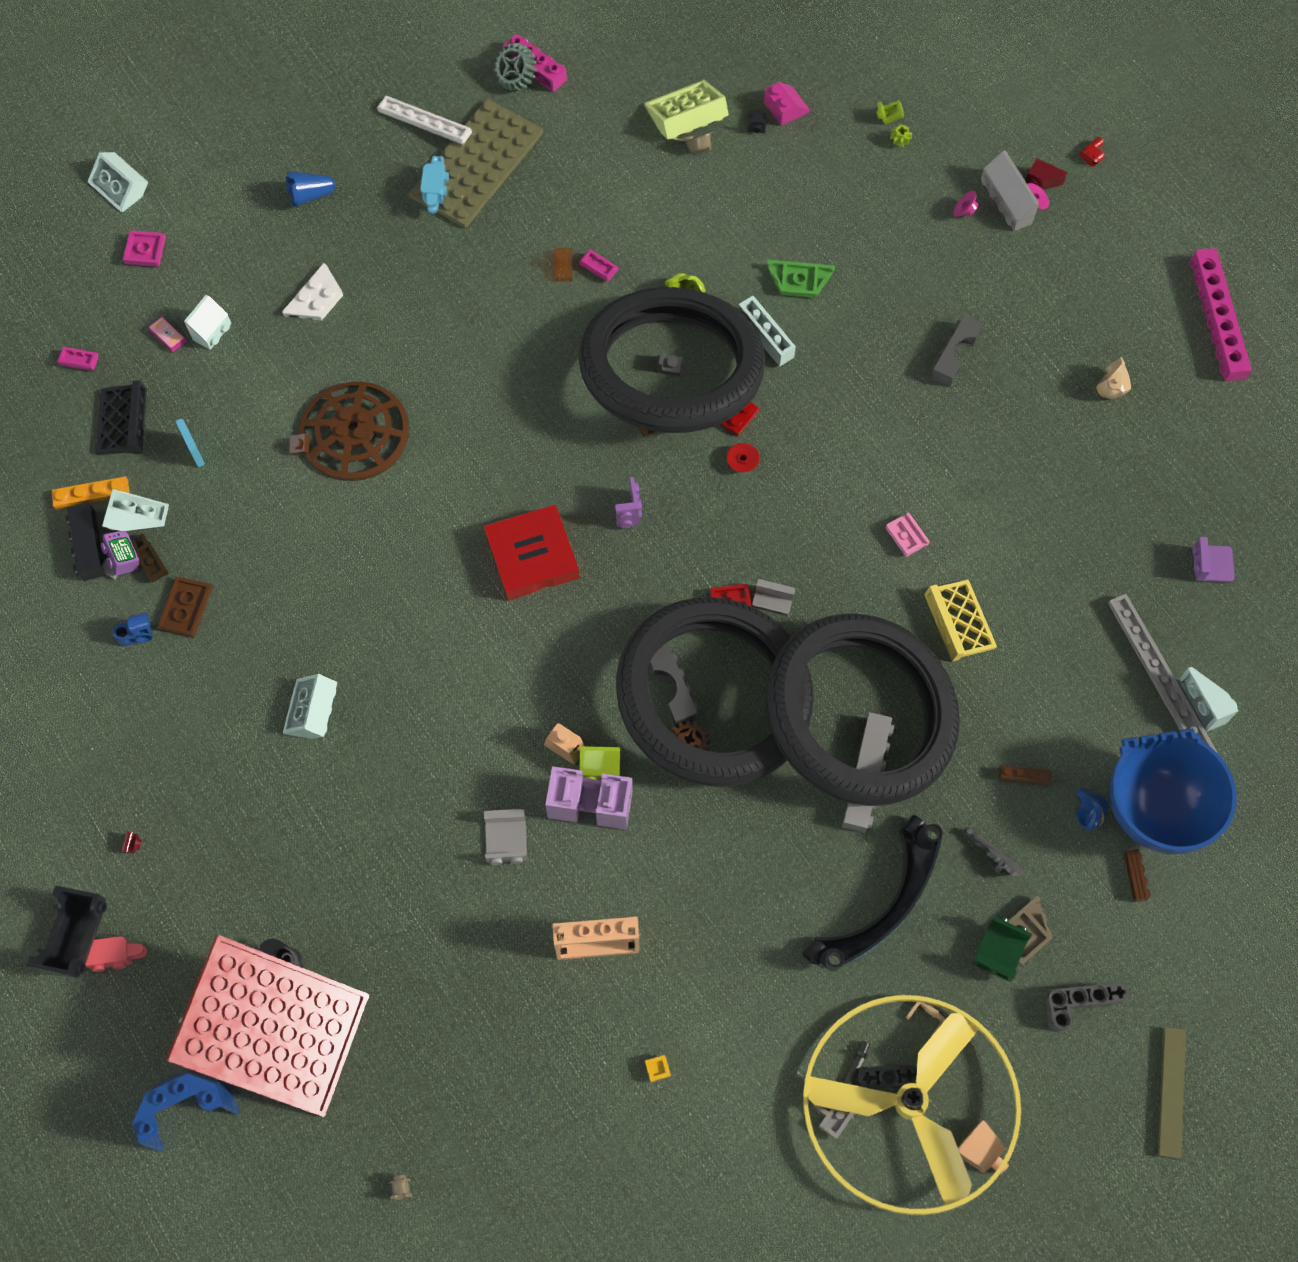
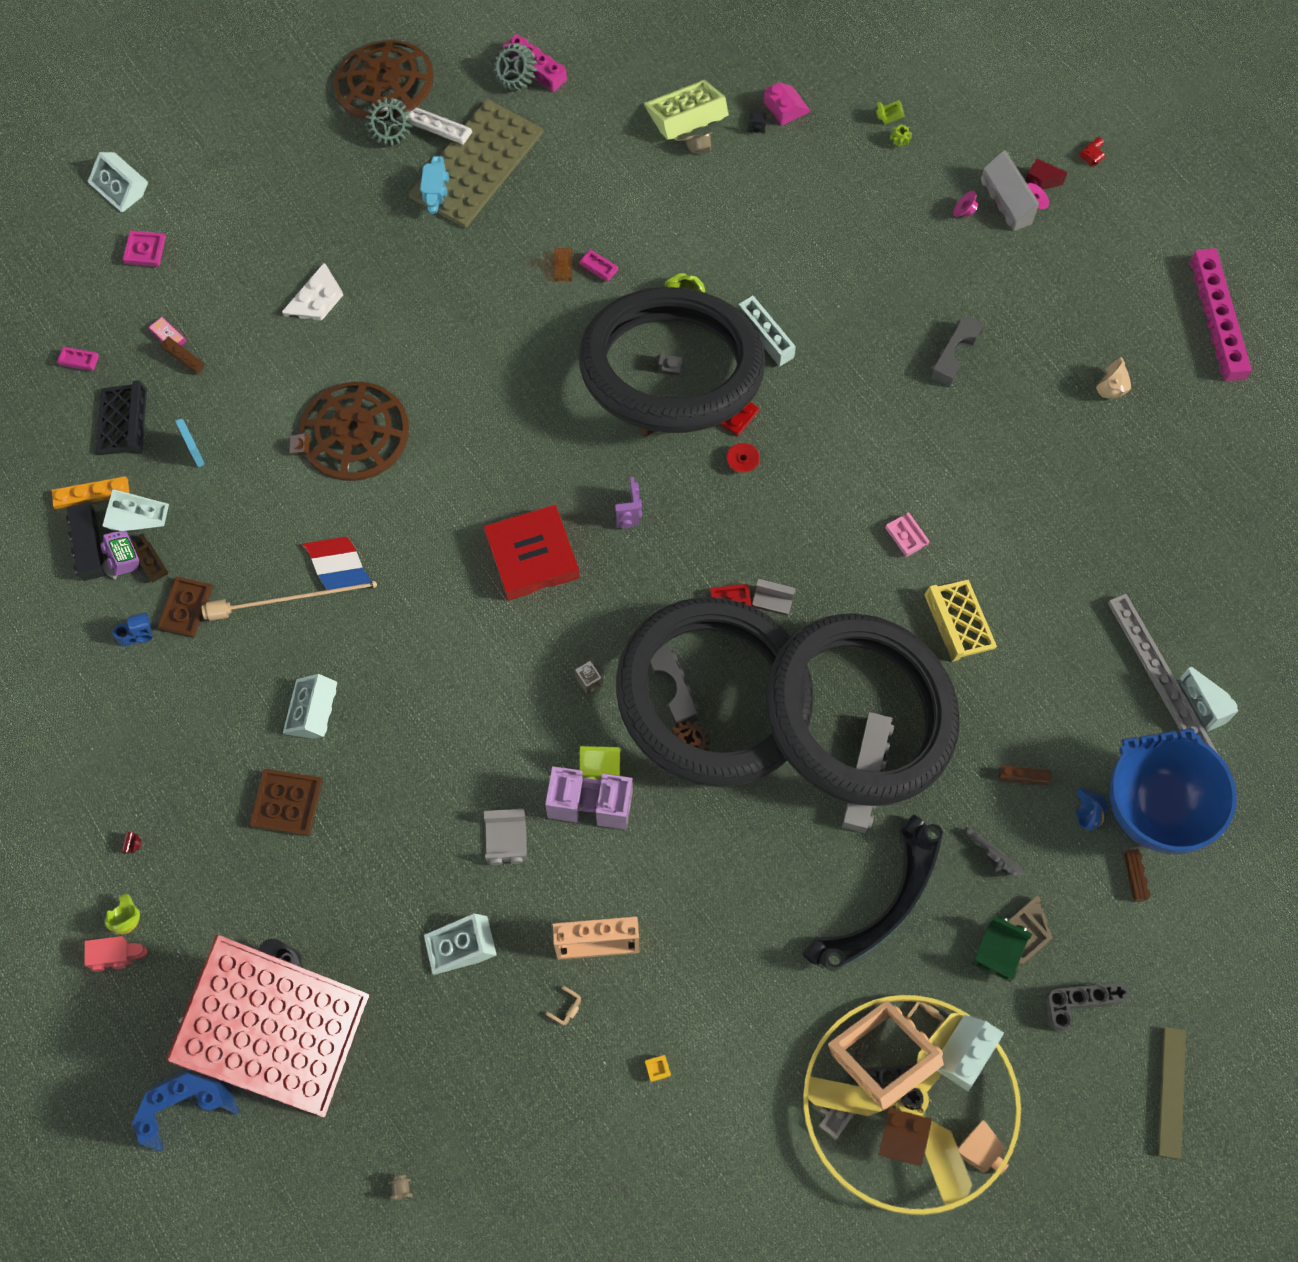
(71, 933): black windscreen -> none
(124, 917): none -> lime hair
(182, 355): none -> reddish brown piece
(207, 323): light aqua slope -> none
(286, 802): none -> reddish brown plate
(307, 187): blue cone -> none
(335, 565): none -> flag
(374, 118): none -> sand green gear
(390, 79): none -> reddish brown dish
(460, 944): none -> light aqua slope
(563, 743): light nougat torso -> none
(572, 1010): none -> tan piece
(589, 677): none -> dark tan brick
(799, 278): bright green wing -> none
(905, 1137): none -> reddish brown slope
(906, 1082): none -> light nougat window
(968, 1050): none -> light aqua slope
(1212, 562): medium lavender bracket -> none

